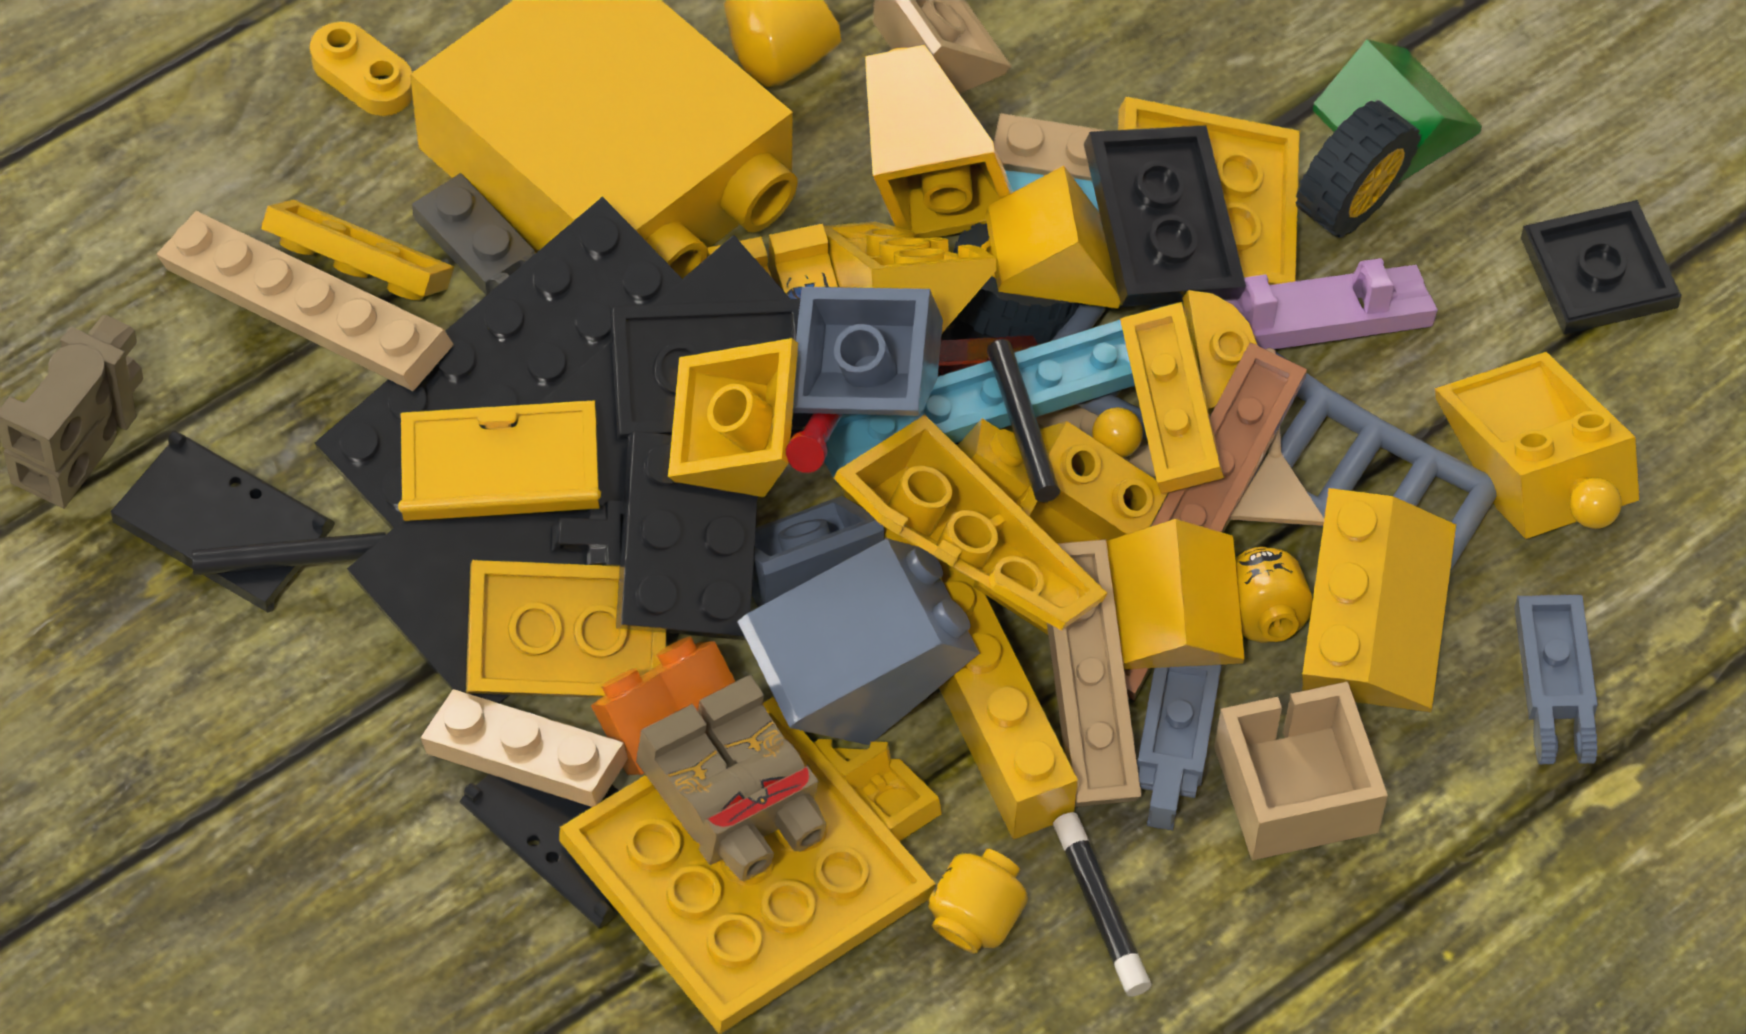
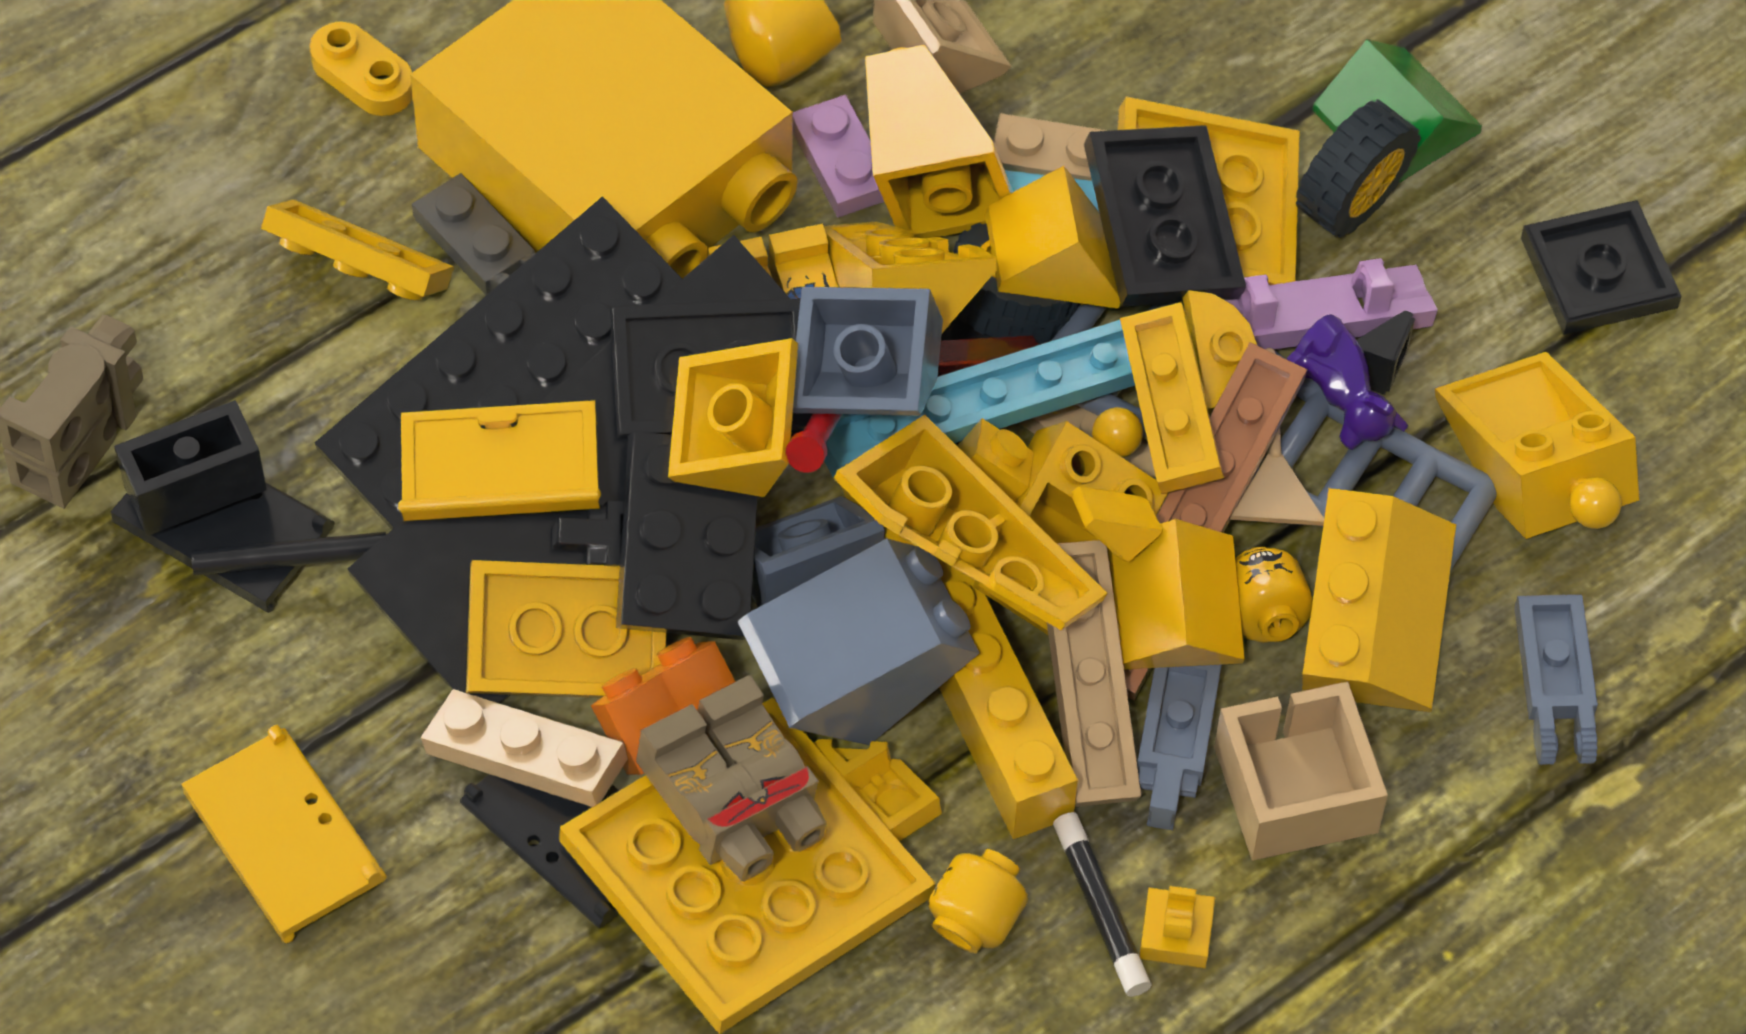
(191, 467): none -> black brick
(287, 852): none -> yellow door
(305, 300): tan plate -> none
(838, 154): none -> lavender plate
(1023, 421): black bar -> none
(1118, 520): none -> yellow slope
(1177, 927): none -> yellow tile
(1342, 373): none -> dark purple animal
(1386, 349): none -> black slope

